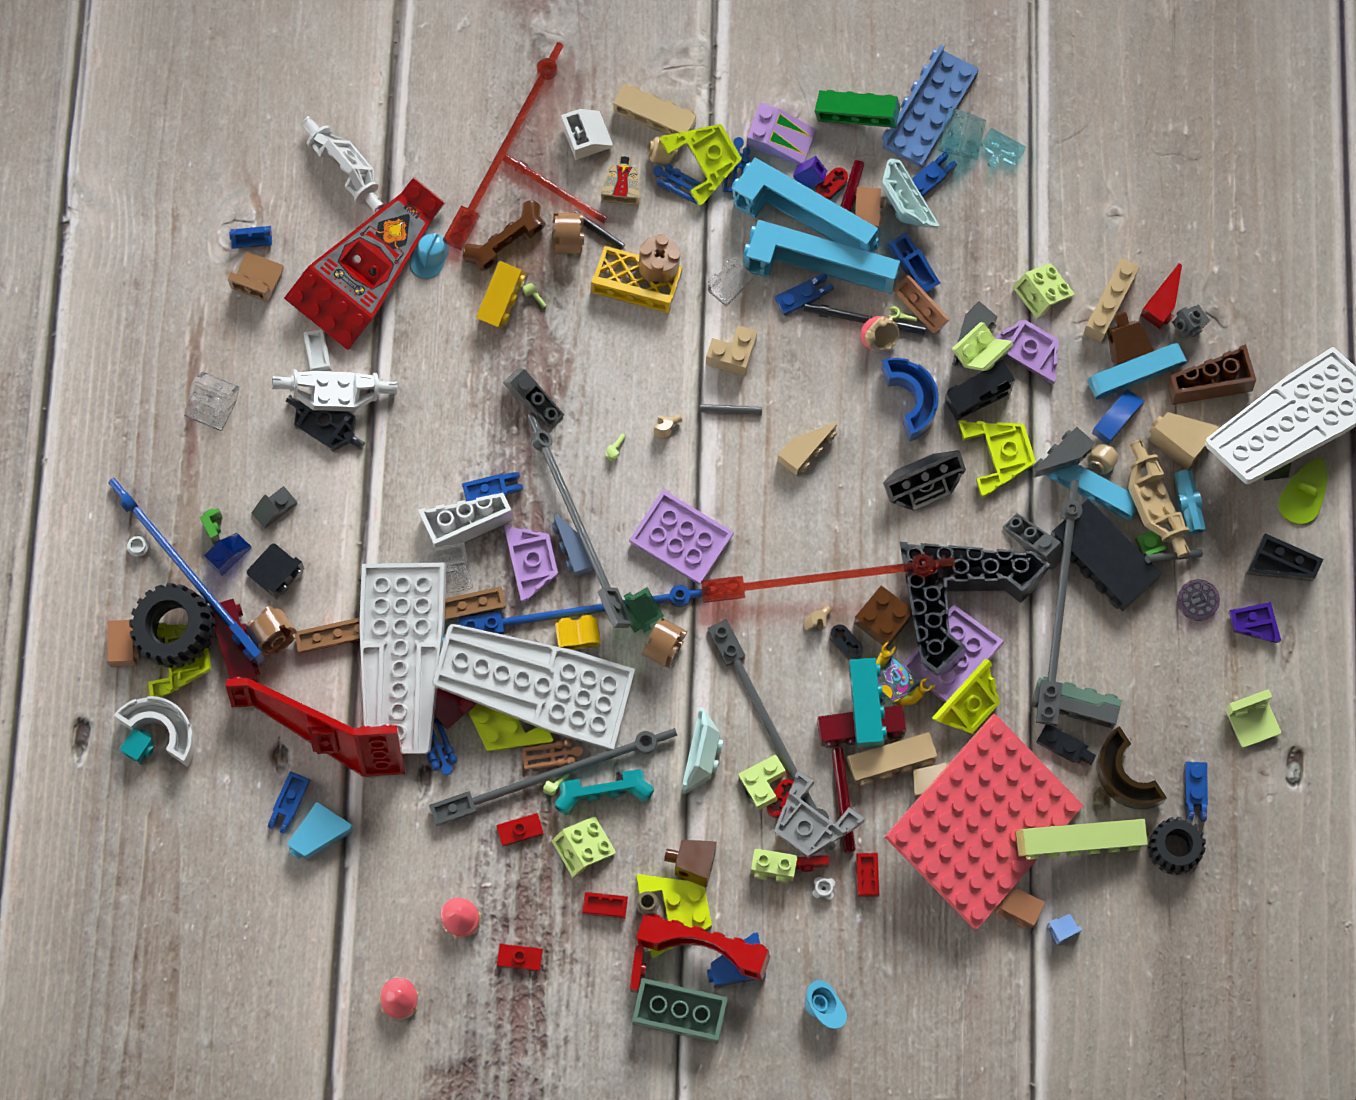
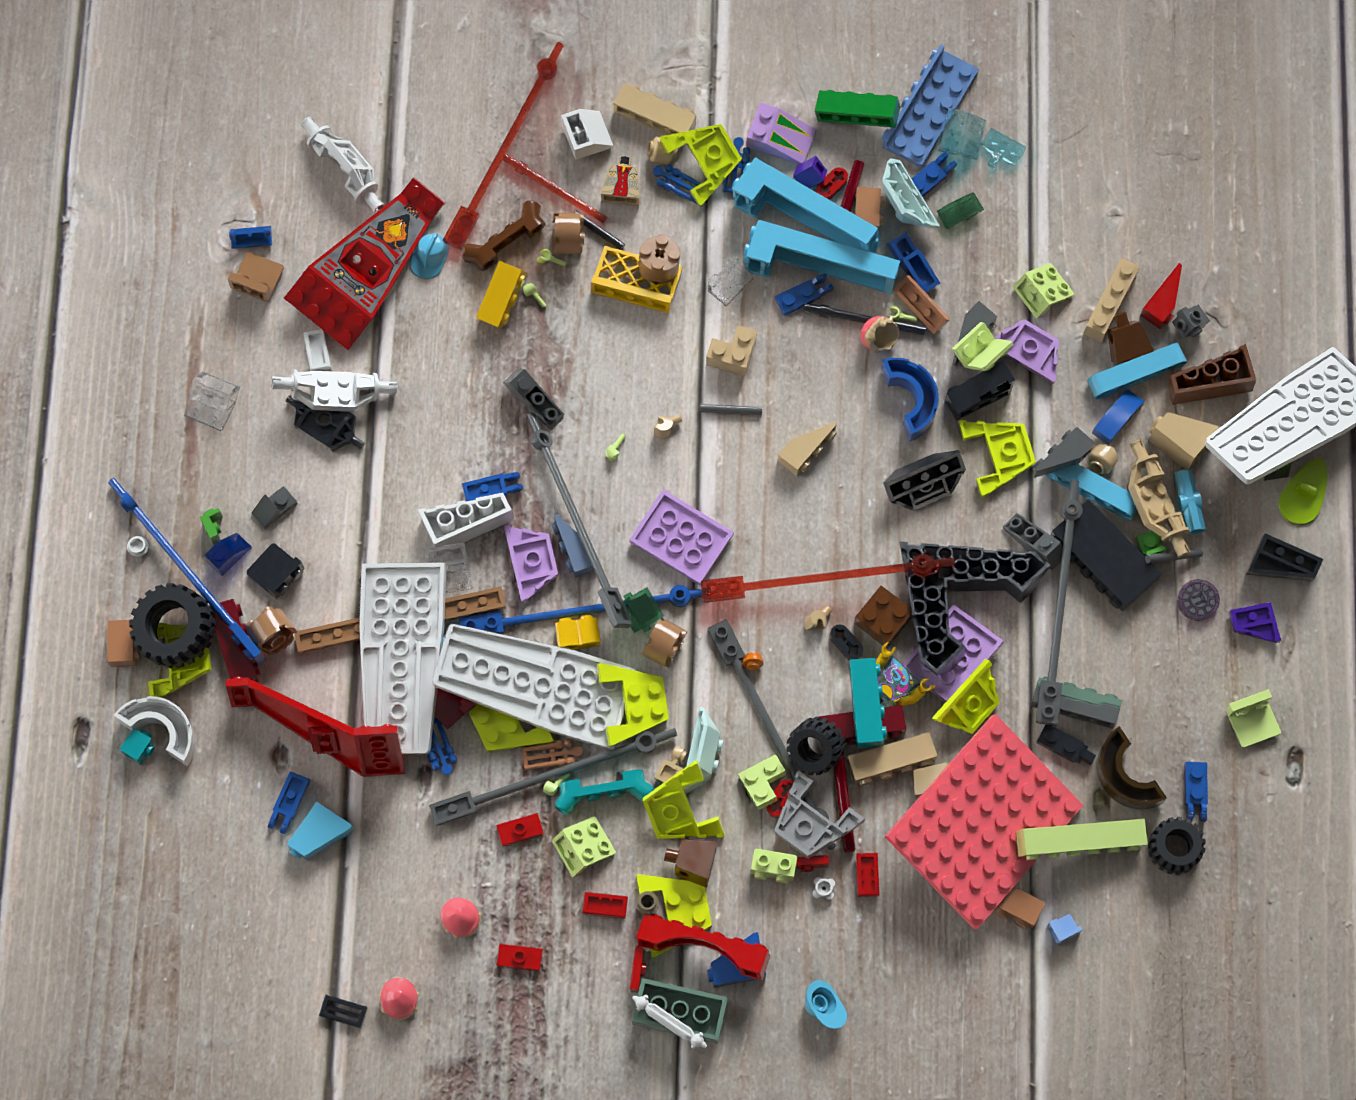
(360, 1017): none -> black tile
(548, 257): none -> yellowish green hand
(642, 697): none -> neon yellow wing
(669, 769): none -> tan plate
(669, 1021): none -> white wheel
(671, 810): none -> neon yellow wing
(753, 661): none -> orange plate
(829, 738): none -> black tyre
(960, 209): none -> clear green slope

